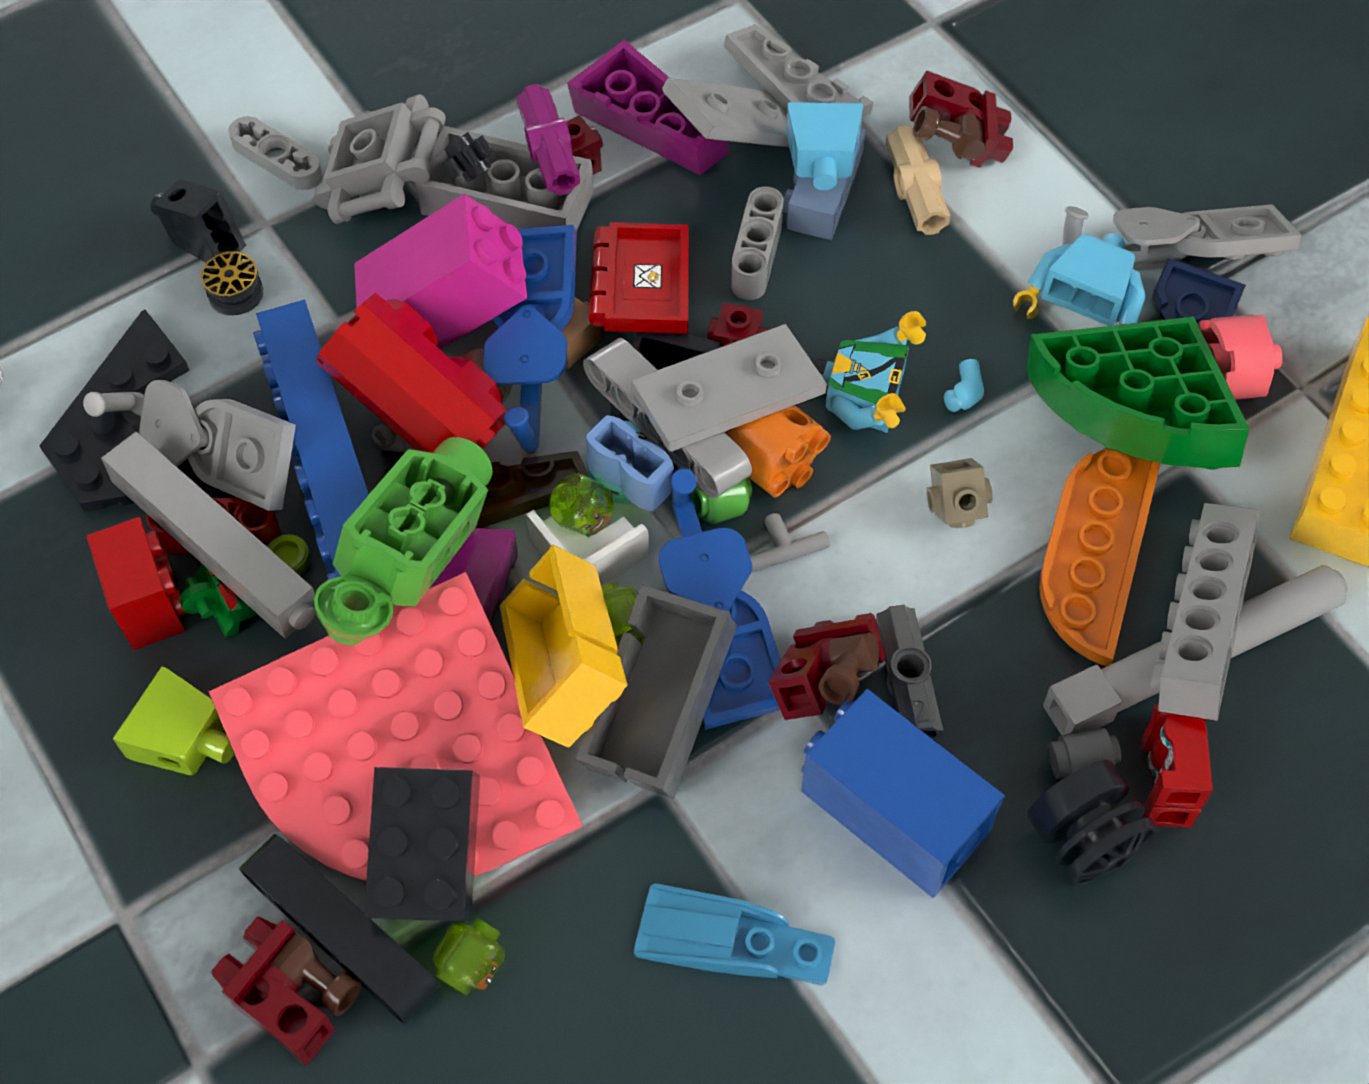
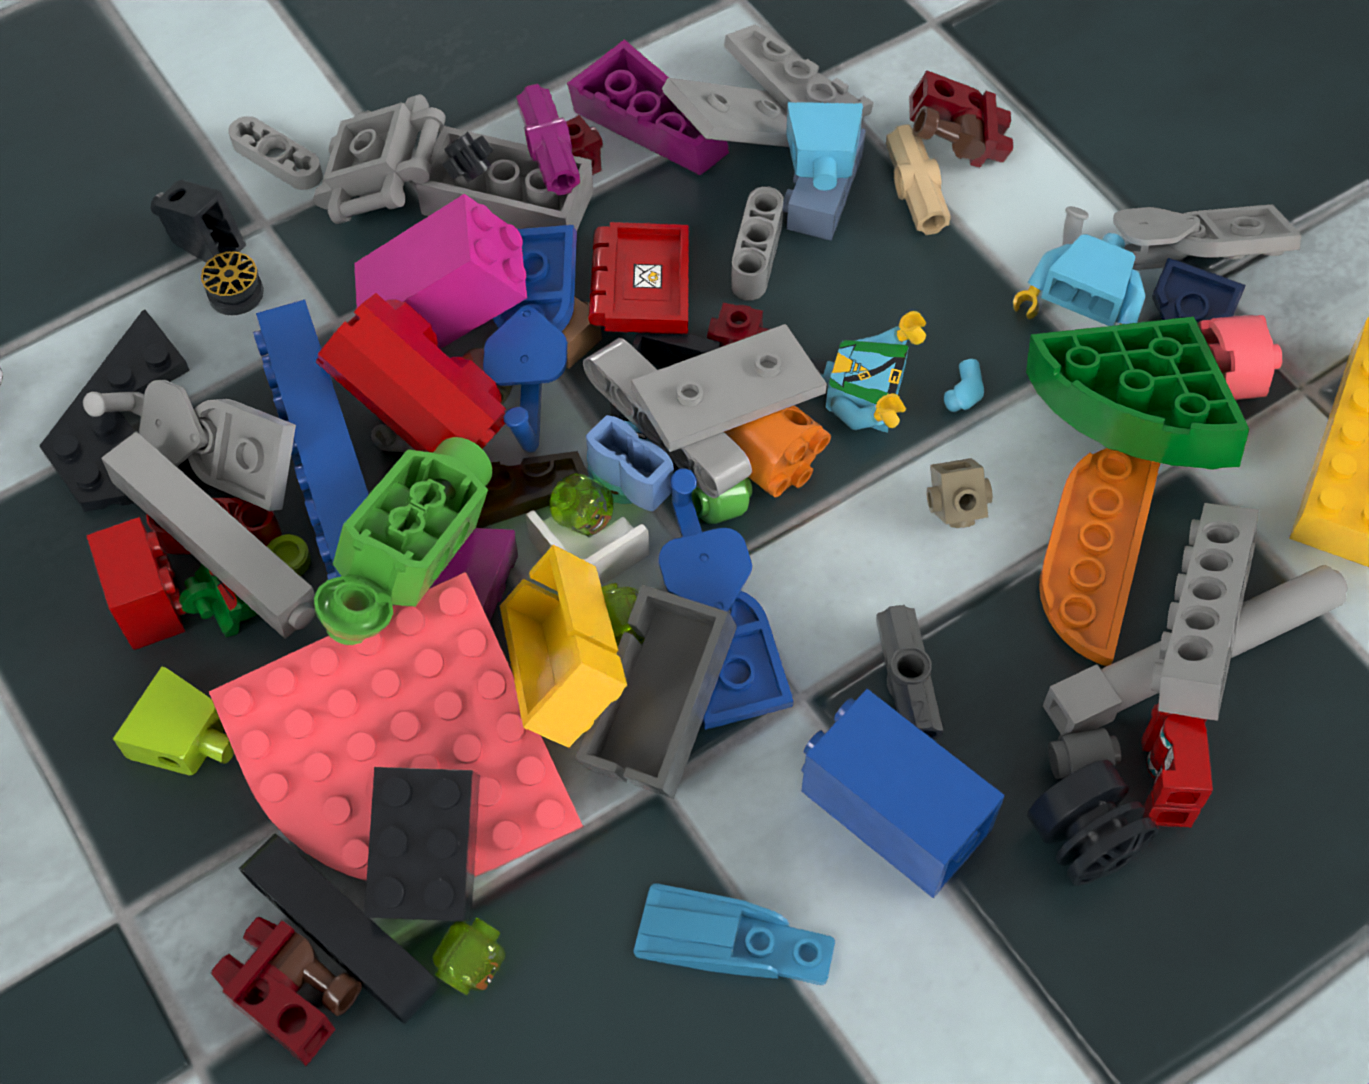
(785, 548): light grey piece -> none
(826, 665): dark red hips -> none

